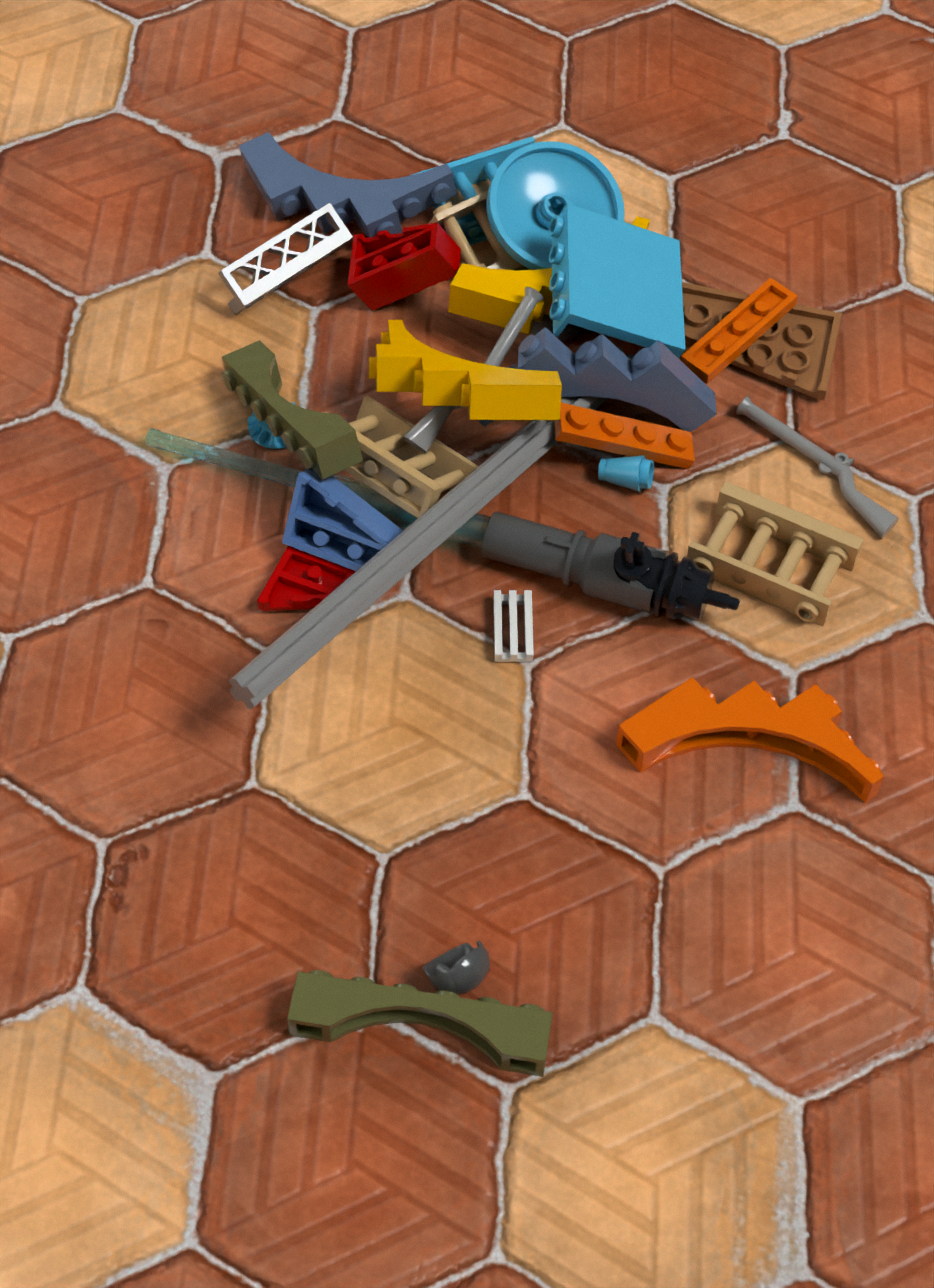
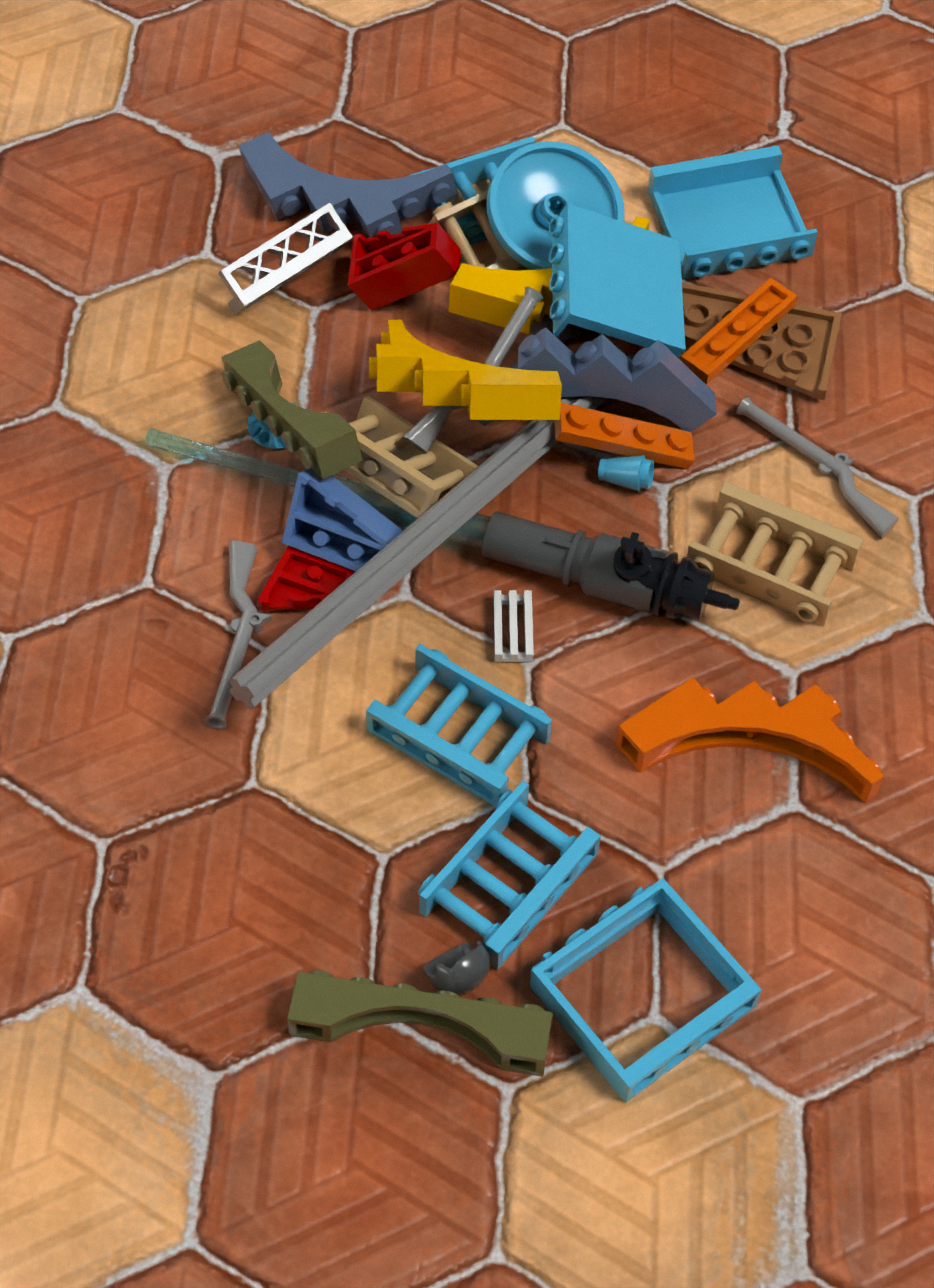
(240, 565): none -> light grey piece
(456, 760): none -> medium azure fence
(525, 909): none -> medium azure fence
(612, 925): none -> medium azure window
(729, 212): none -> medium azure panel

